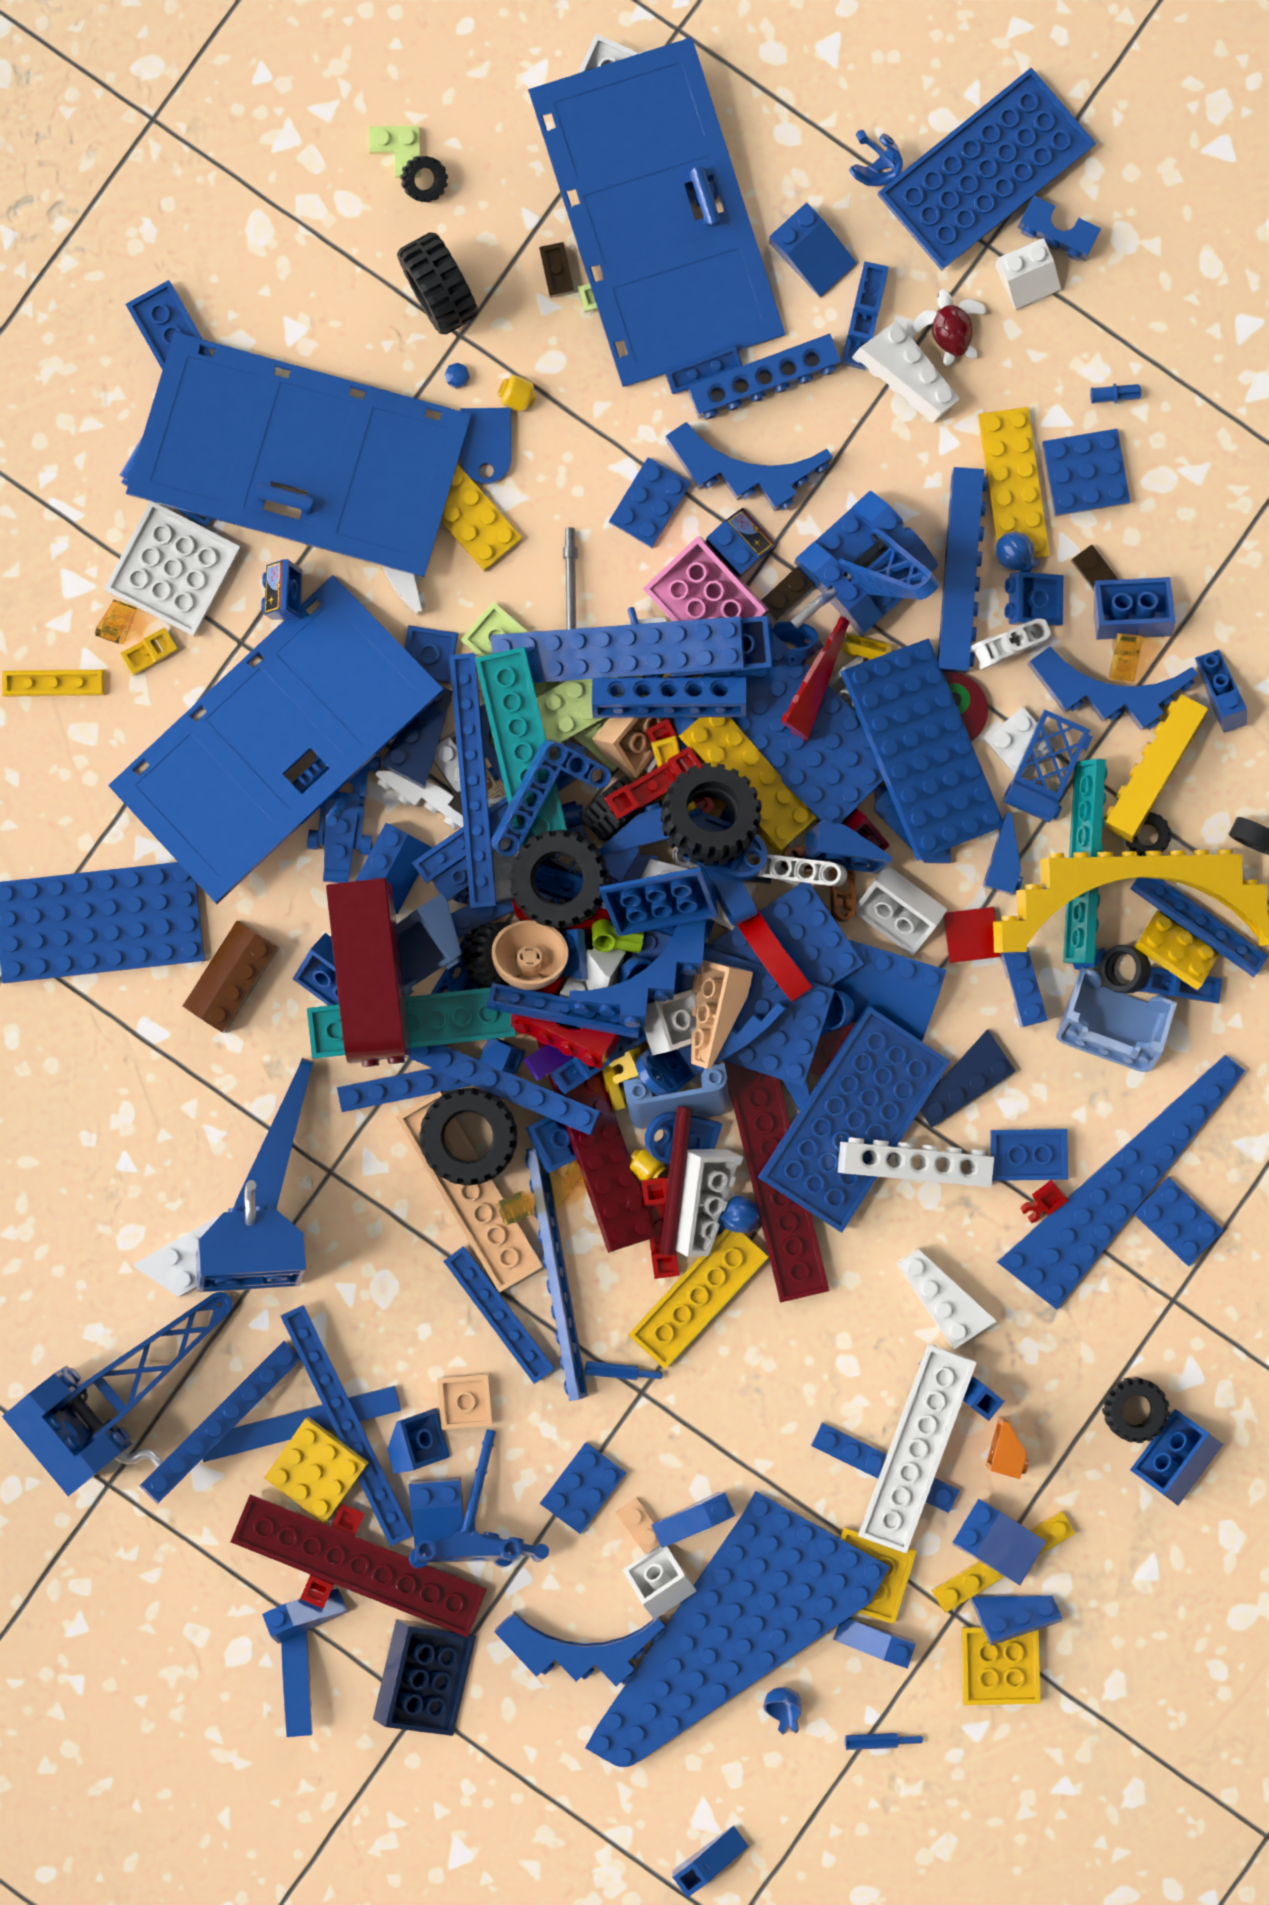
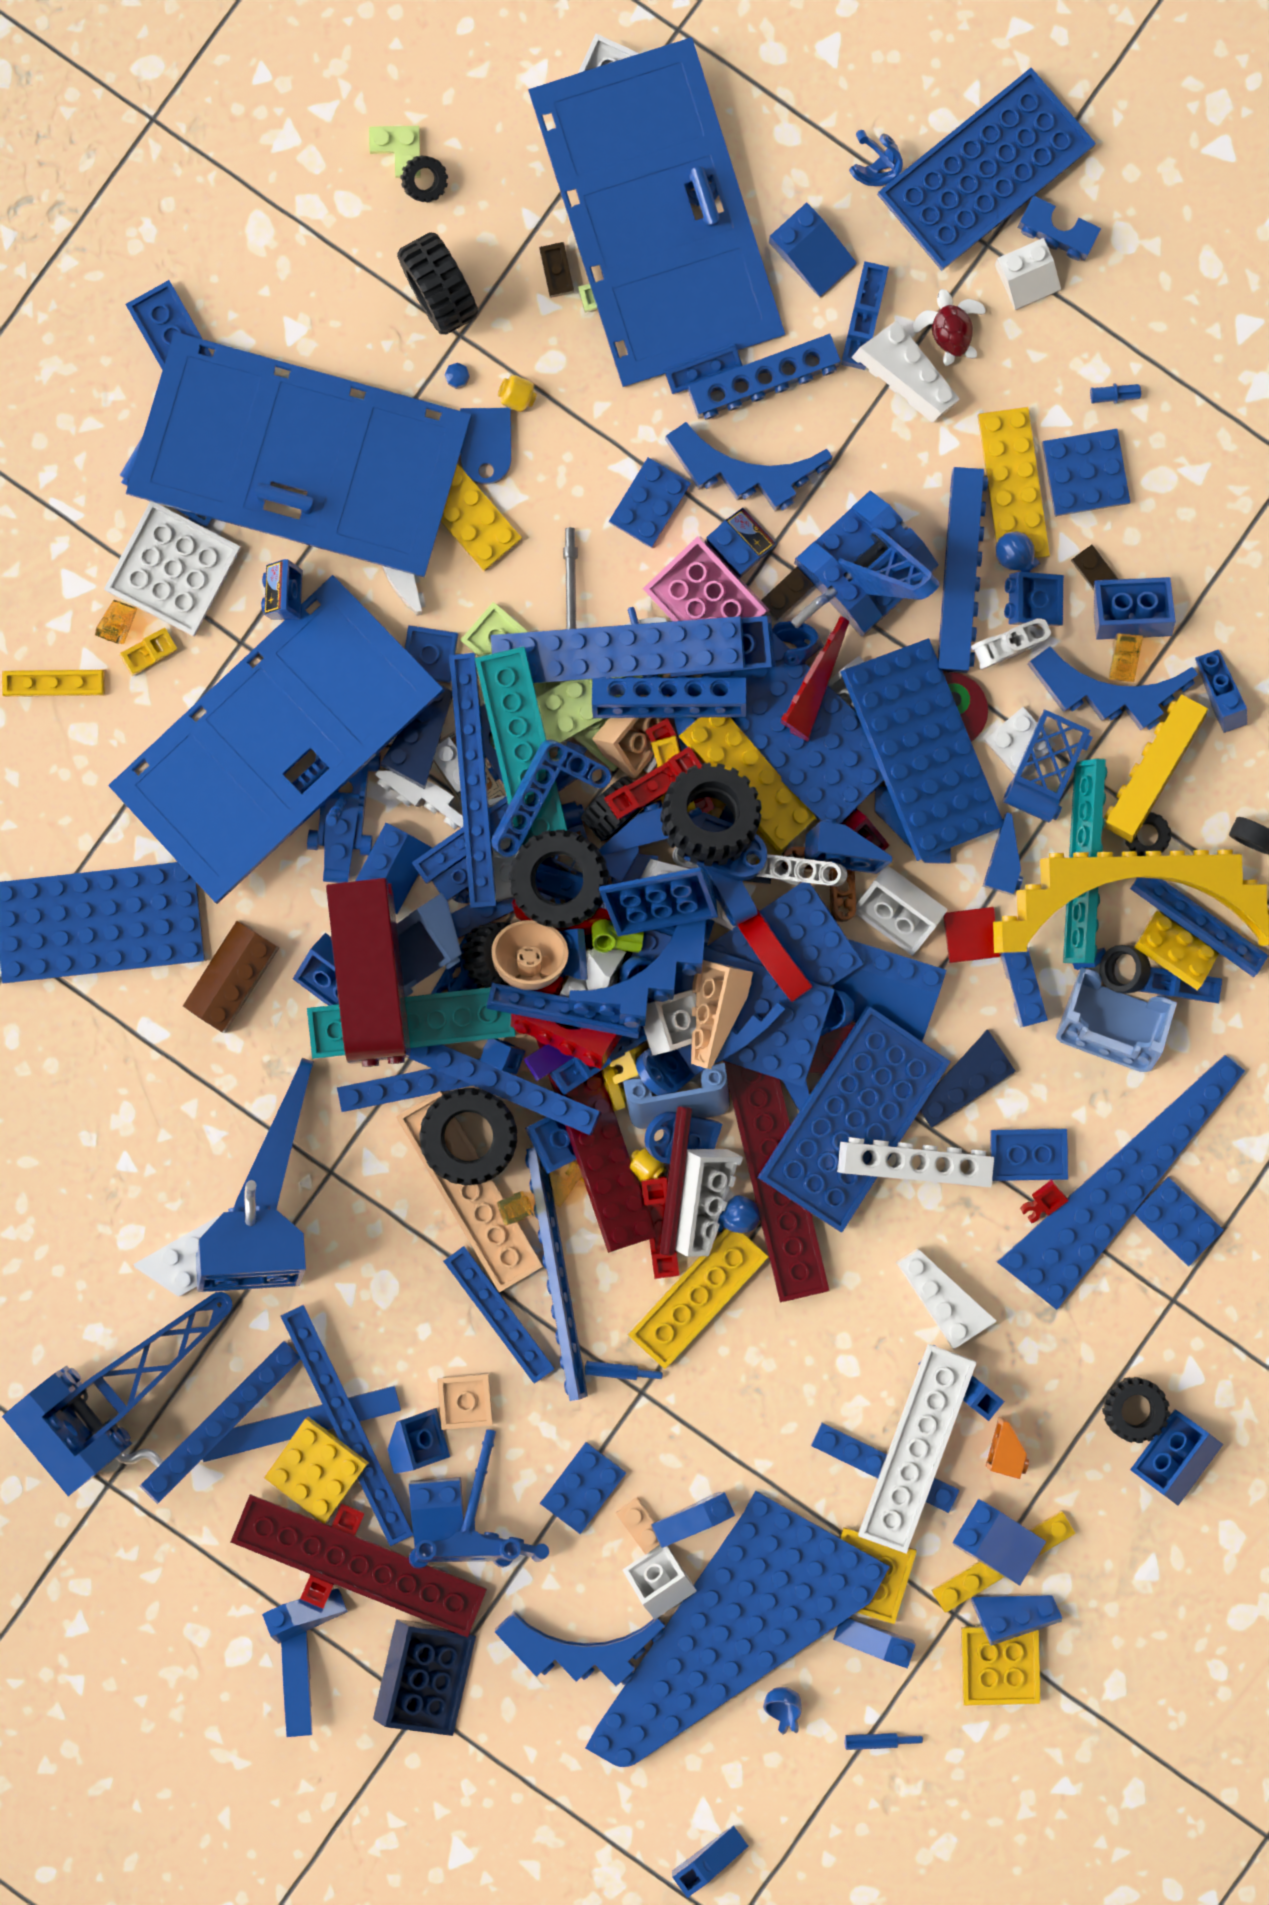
(862, 646): yellow plate -> none

